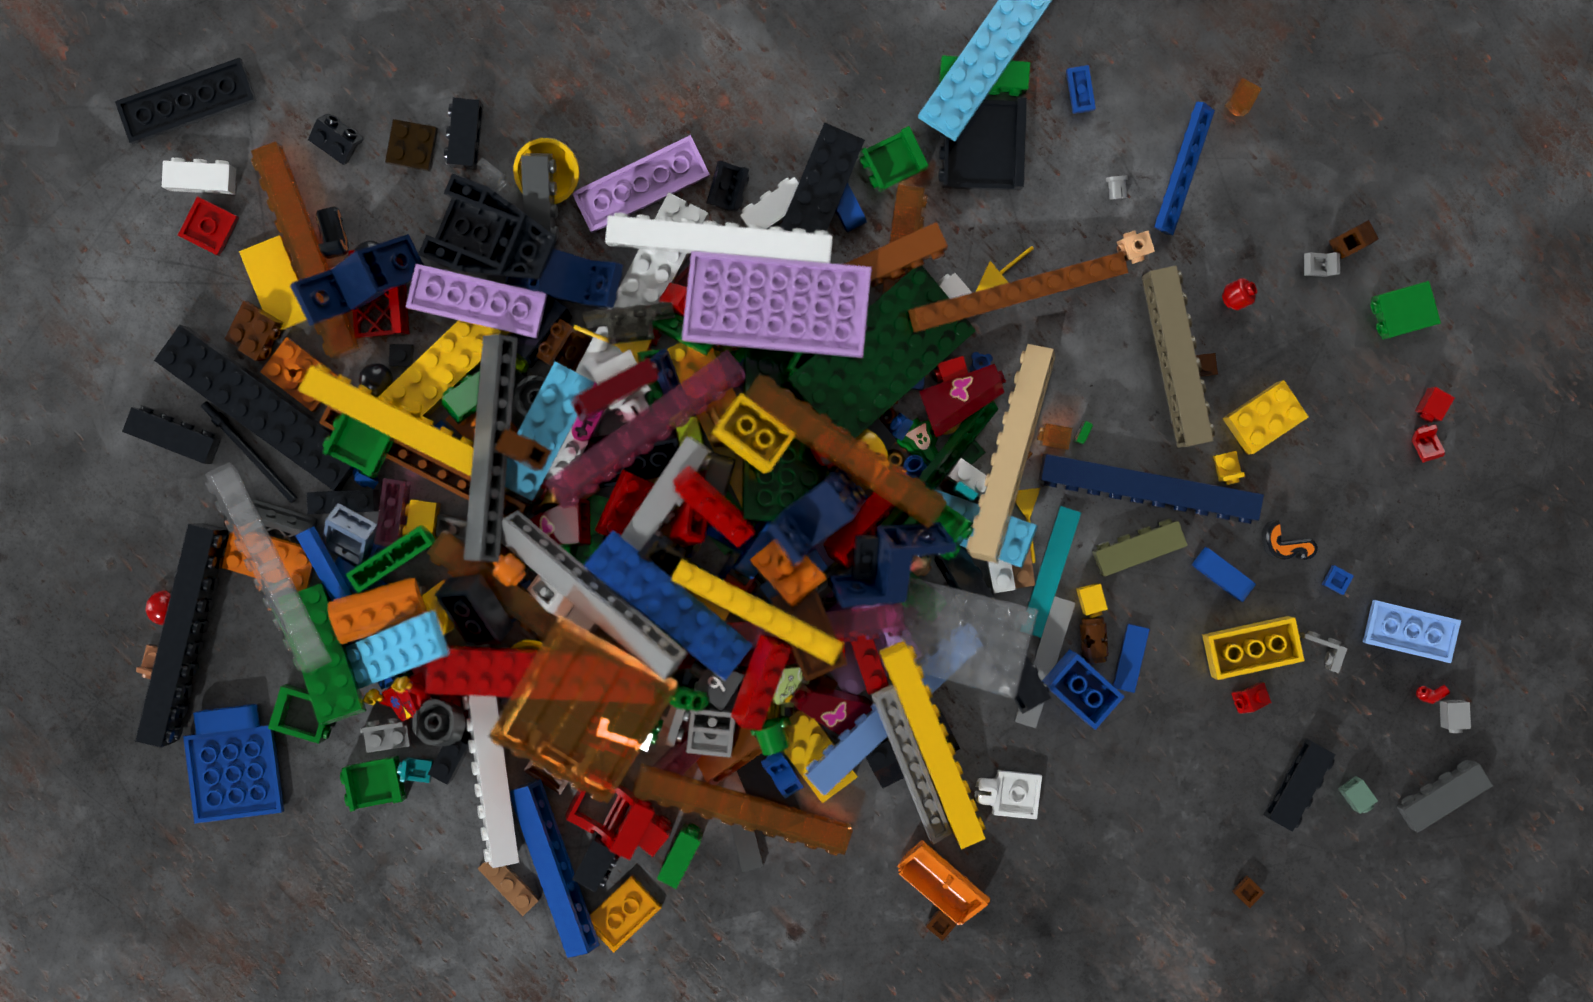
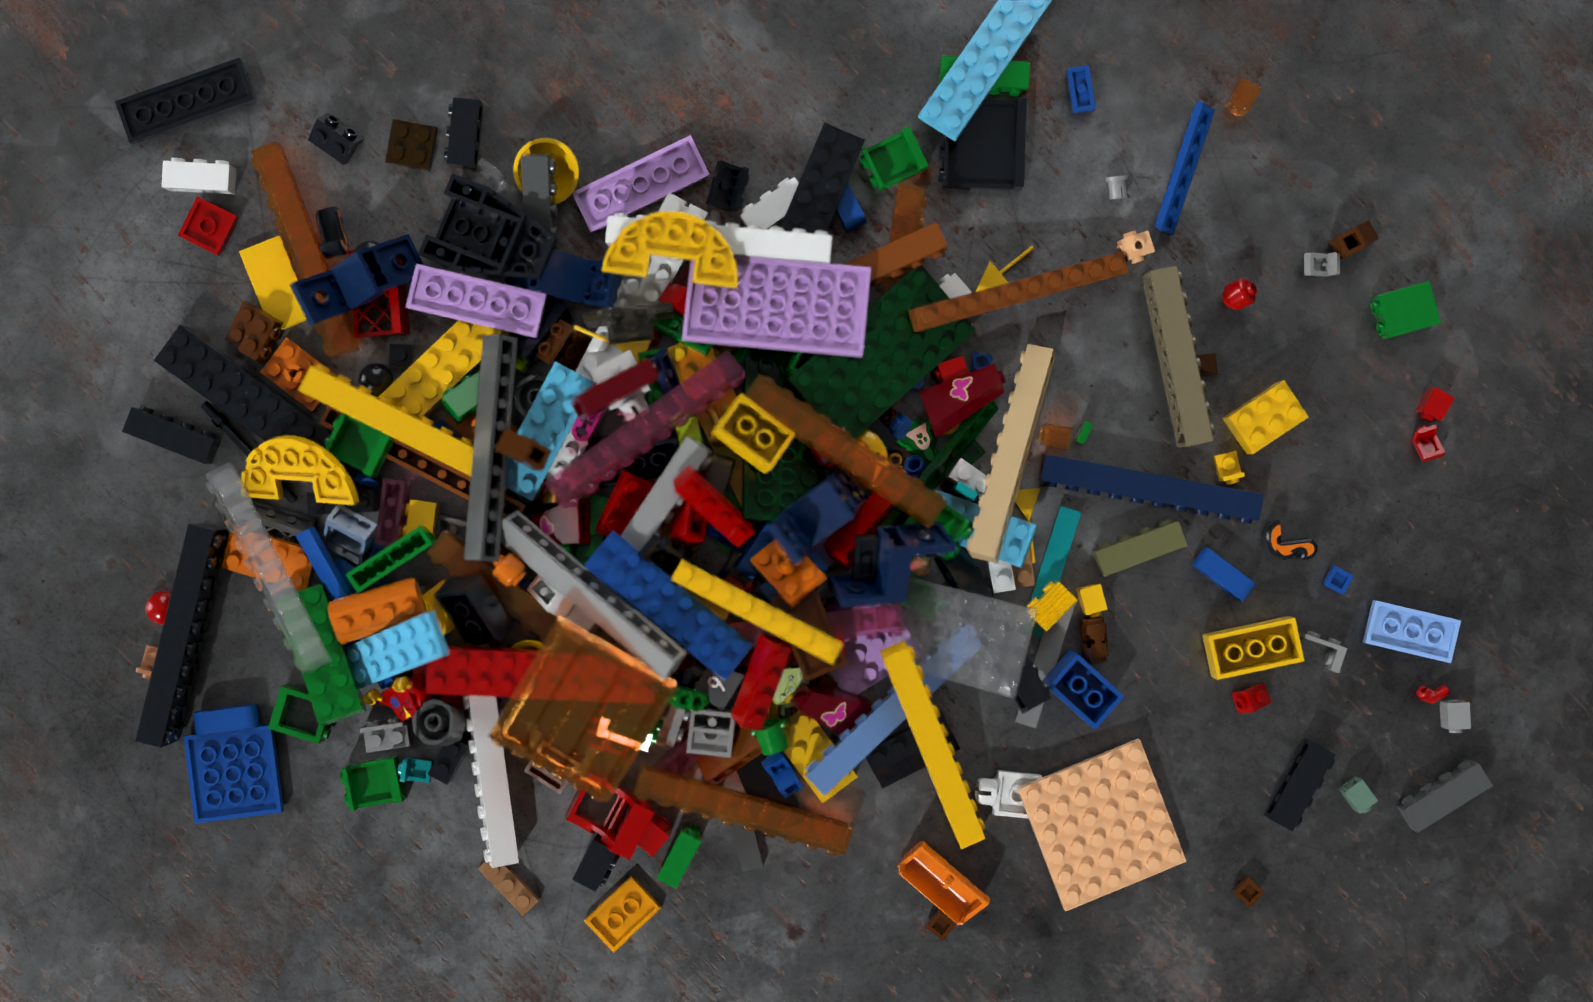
(297, 460): none -> yellow plate
(554, 868): blue brick -> none
(673, 236): none -> yellow plate
(869, 664): red plate -> none
(911, 763): light grey plate -> none
(1052, 604): none -> yellow brick
(1101, 824): none -> light nougat plate
(1130, 658): blue tile -> none

